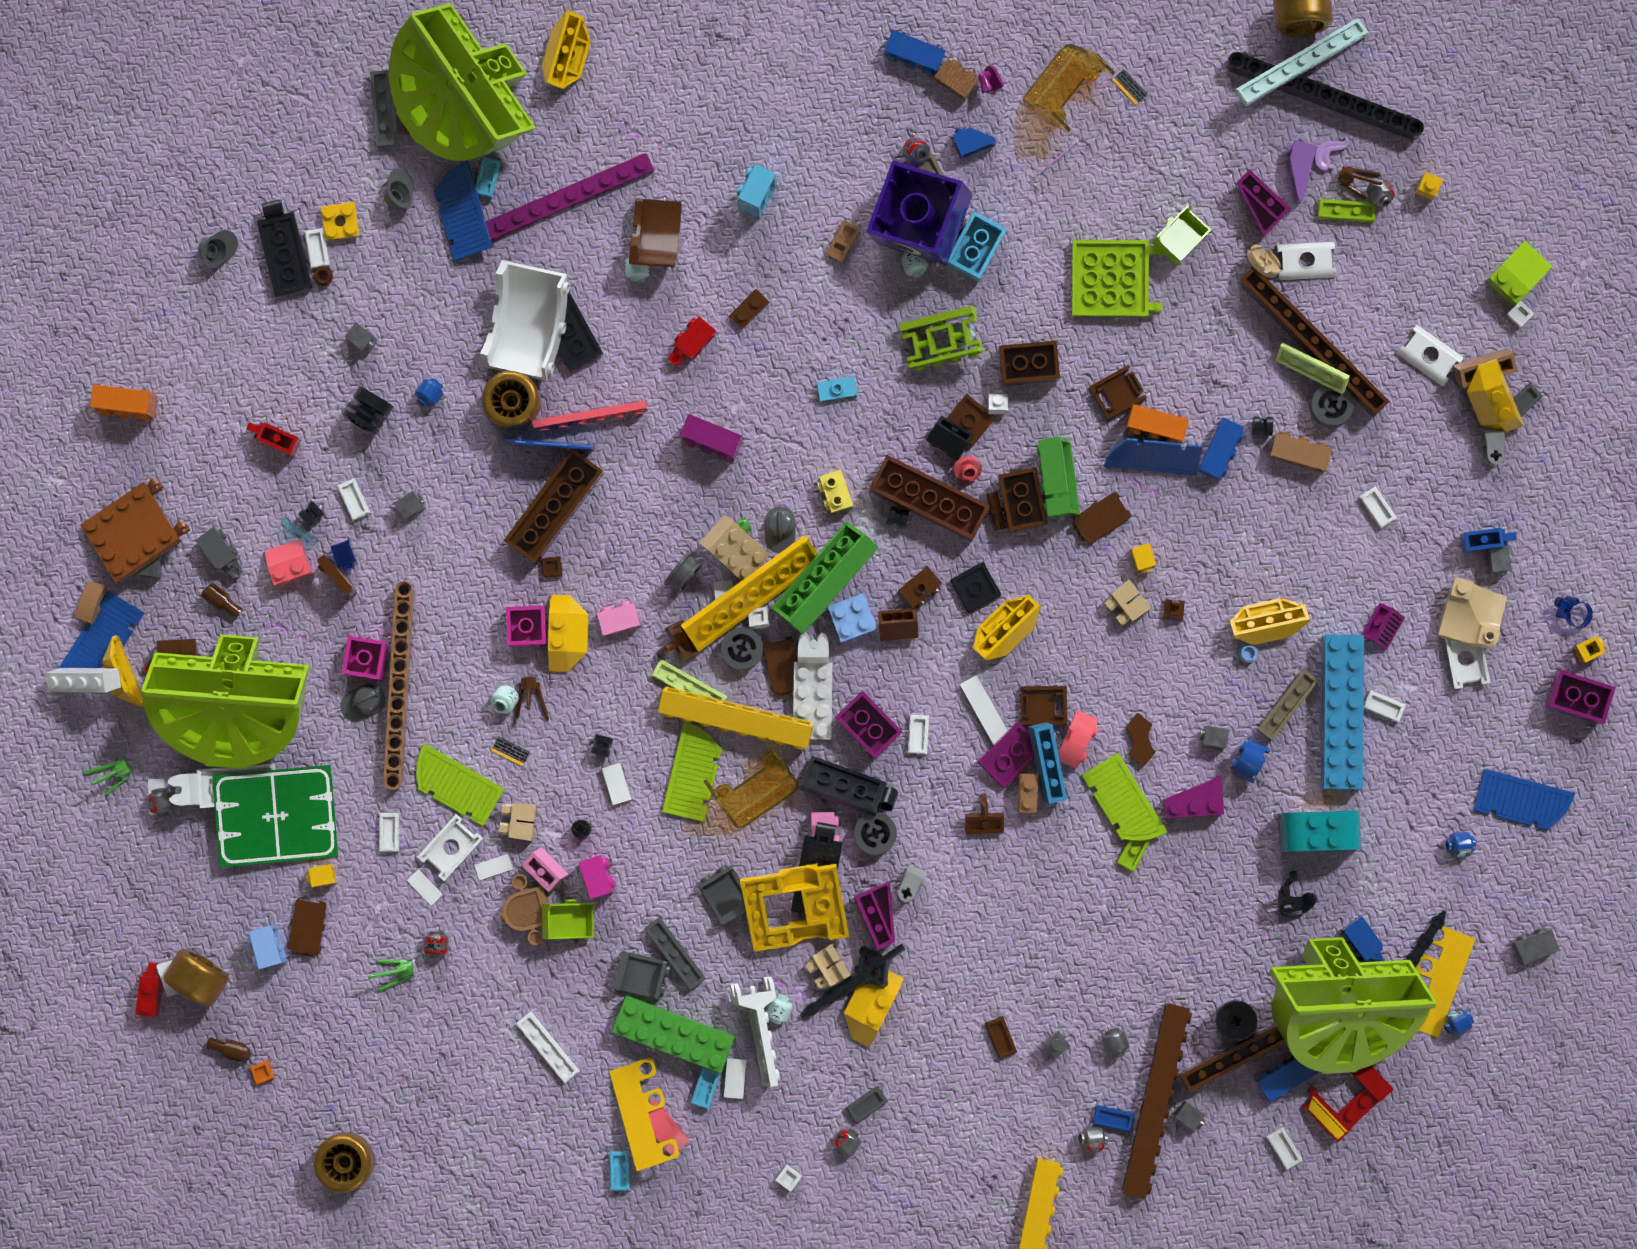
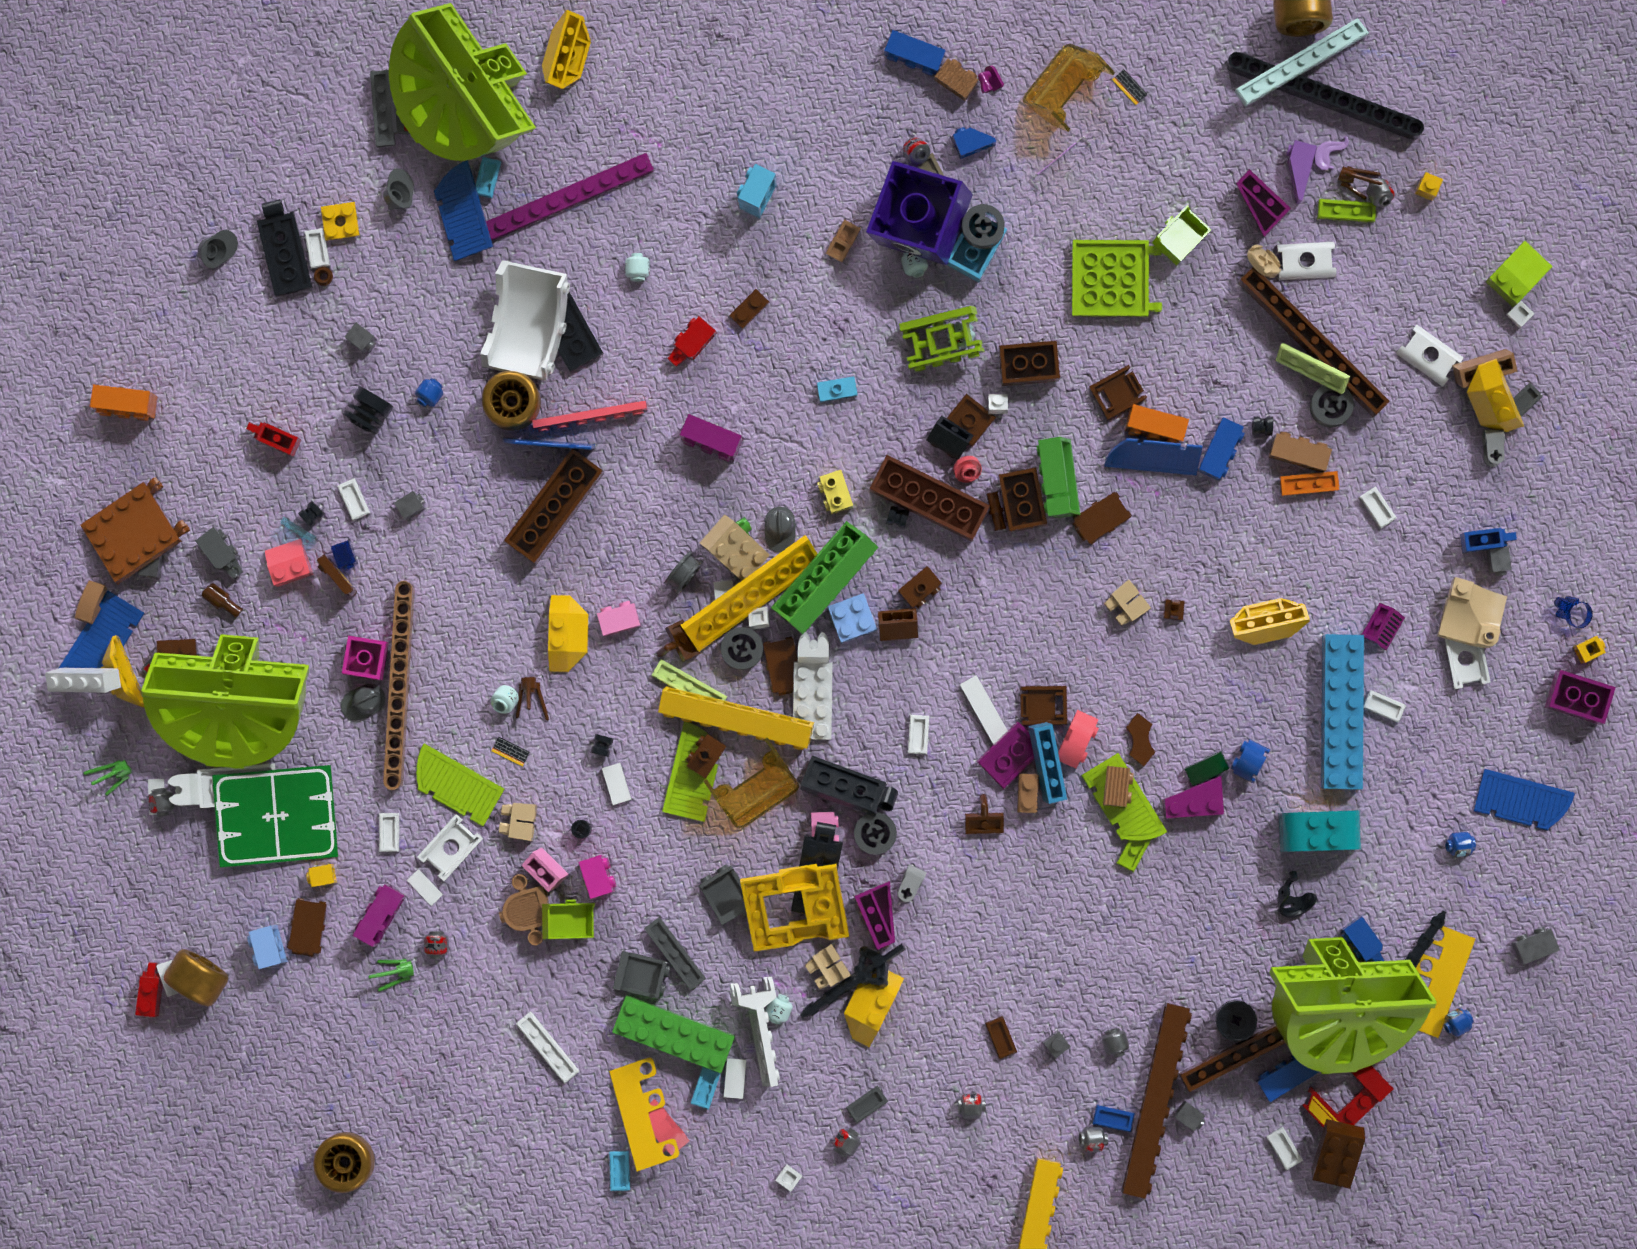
(230, 1049): reddish brown arm -> none
(262, 1072): orange tile -> none
(379, 915): none -> magenta wedge
(493, 867): white sticker -> none
(526, 626): dark pink brick -> none
(552, 567): reddish brown tile -> none
(656, 232): reddish brown panel -> none
(706, 755): none -> reddish brown brick
(868, 724): magenta brick -> none
(971, 1106): none -> flat silver head
(975, 587): black tile -> none
(981, 211): none -> dark grey wheel
(1006, 627): yellow wedge -> none
(1117, 786): none -> medium nougat brick
(1143, 558): yellow brick -> none
(1207, 768): none -> dark green slope
(1214, 736): flat silver brick -> none
(1248, 653): light blue plate -> none
(1288, 704): dark tan plate -> none
(1309, 483): none -> orange plate
(1338, 1153): none -> reddish brown brick

